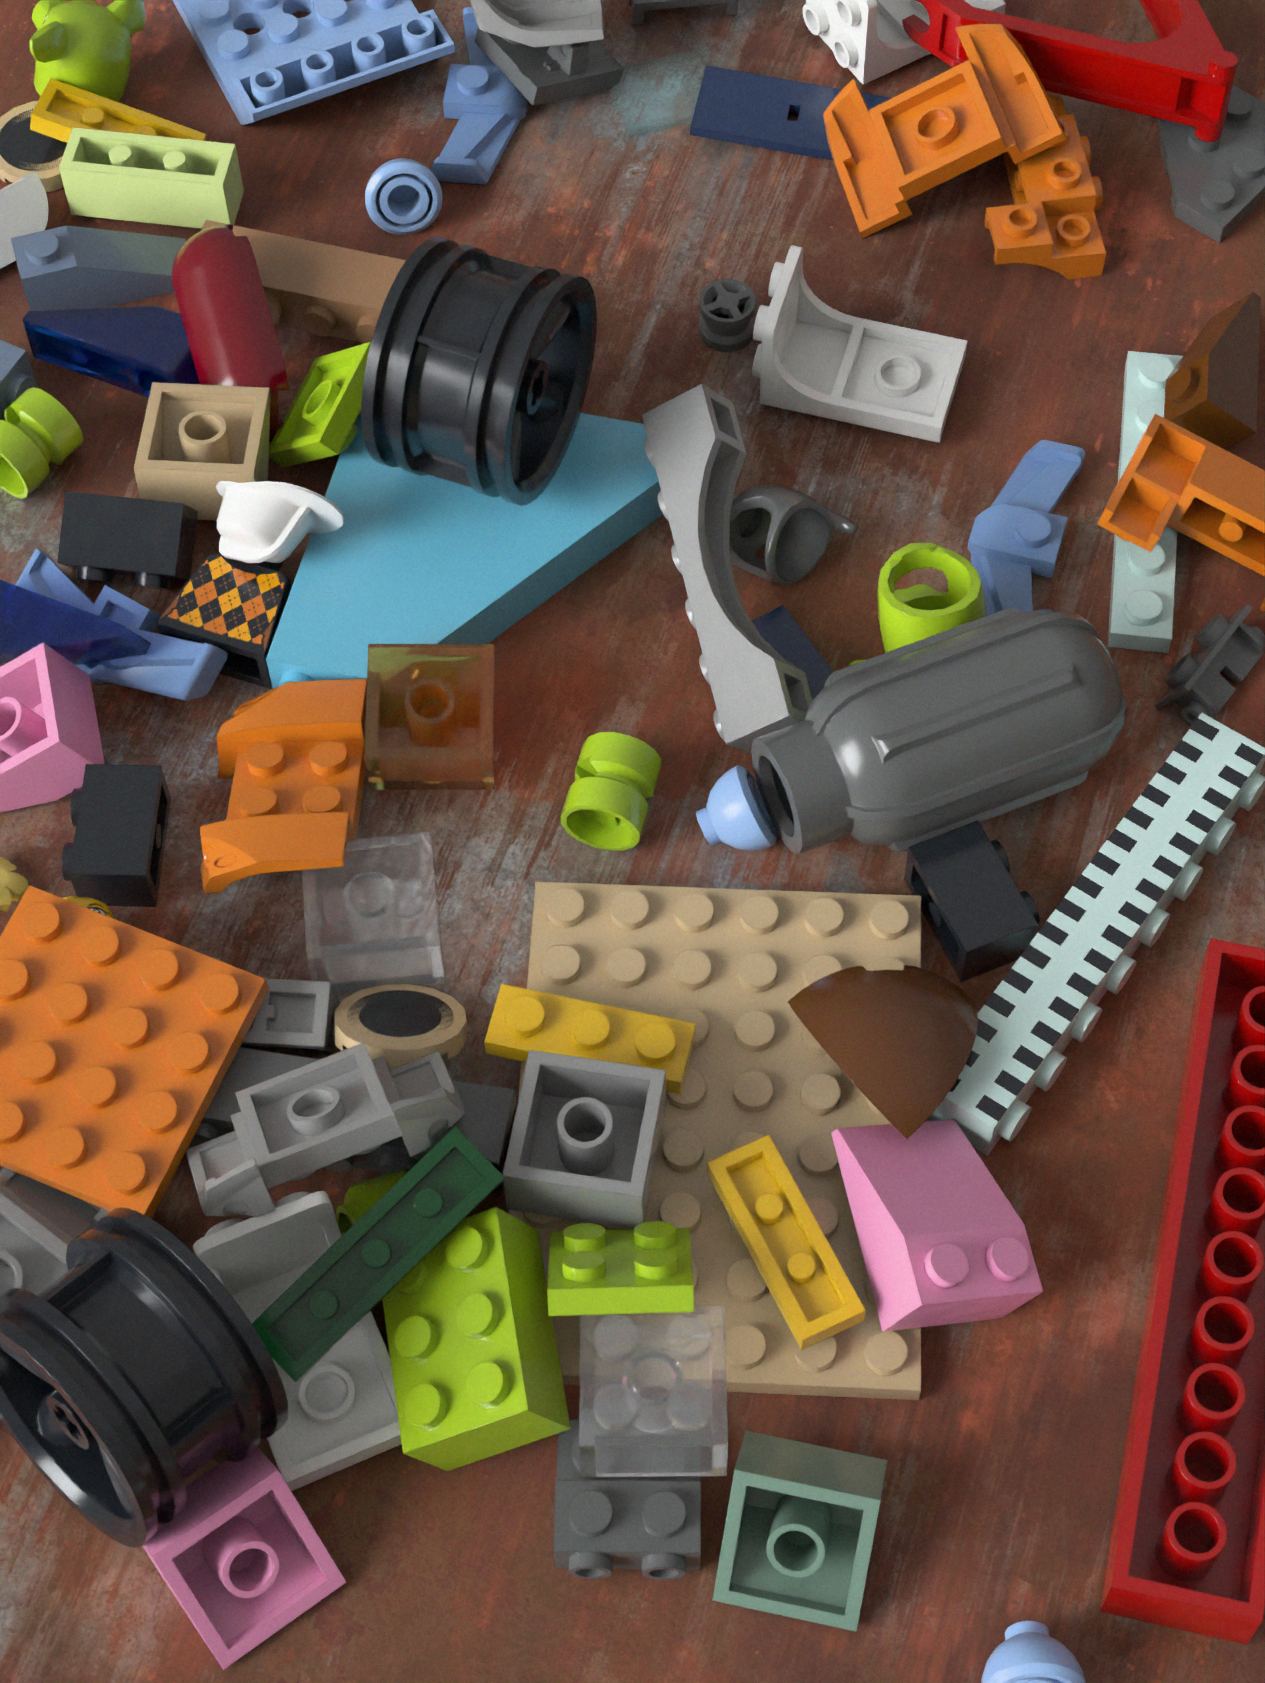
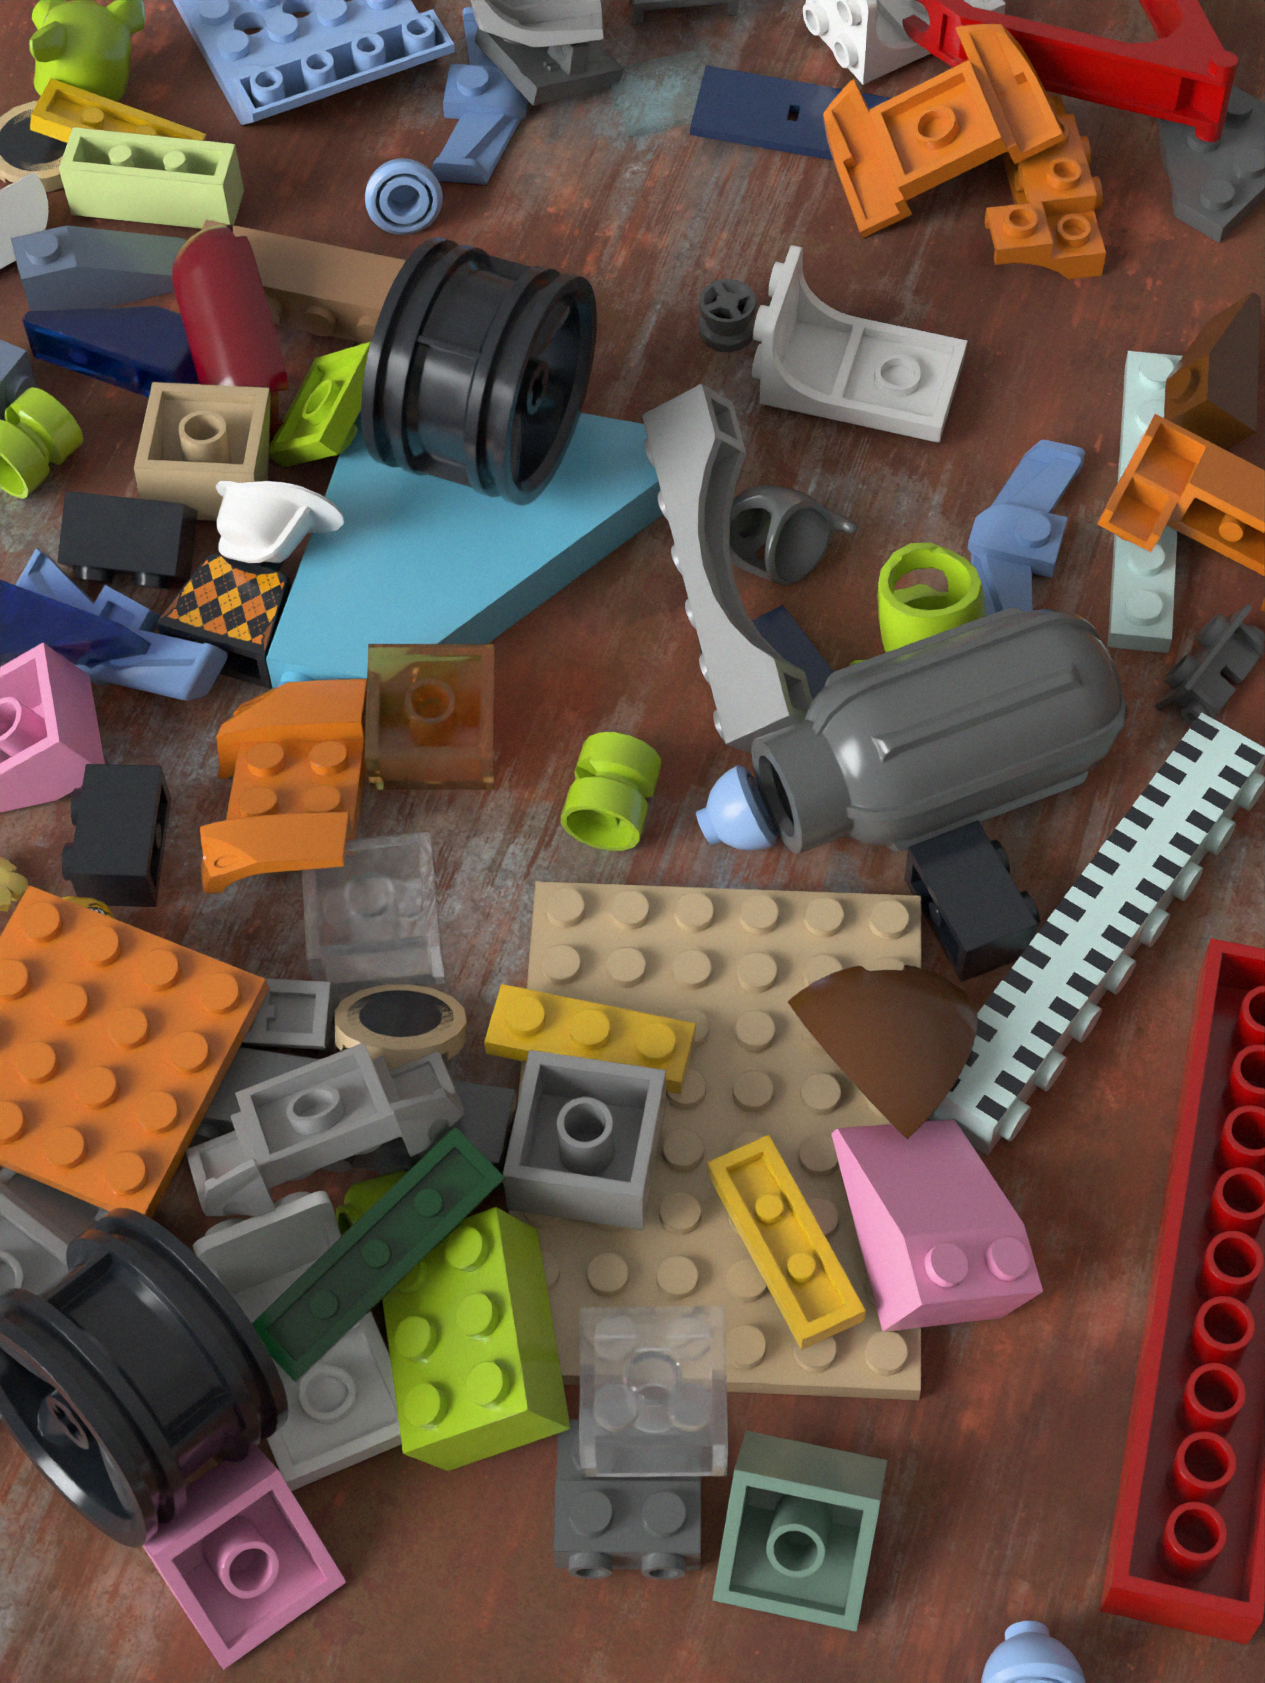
(620, 1270): lime plate -> none

